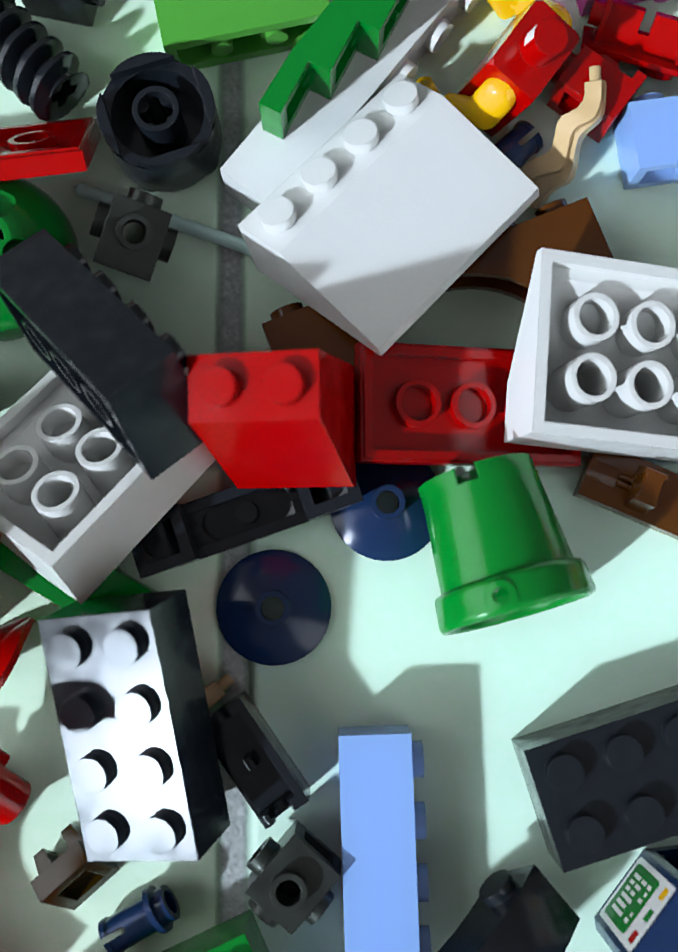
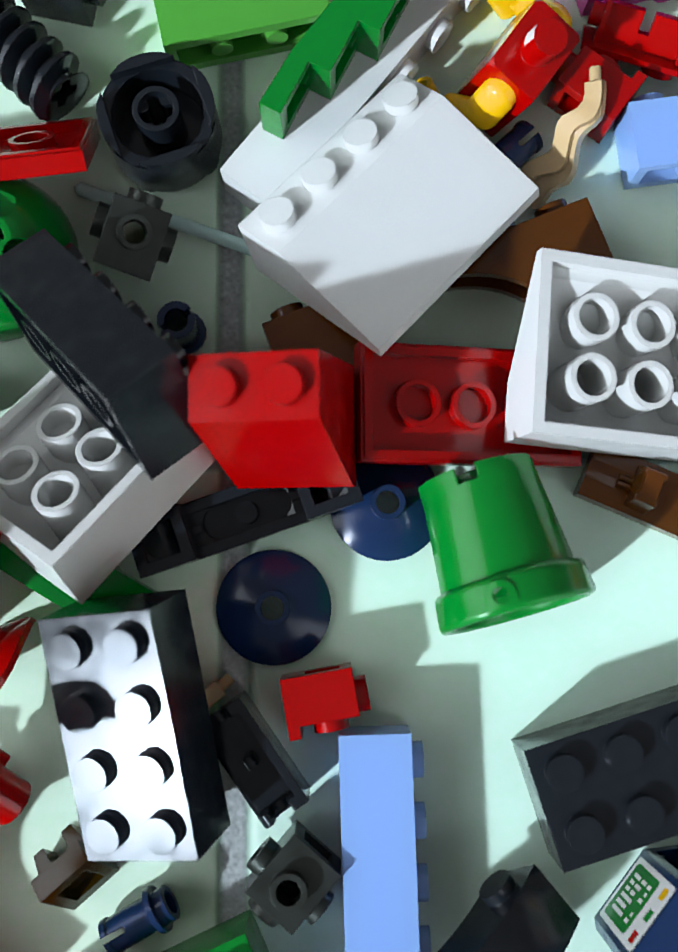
(178, 314): none -> dark blue pin
(323, 699): none -> red brick

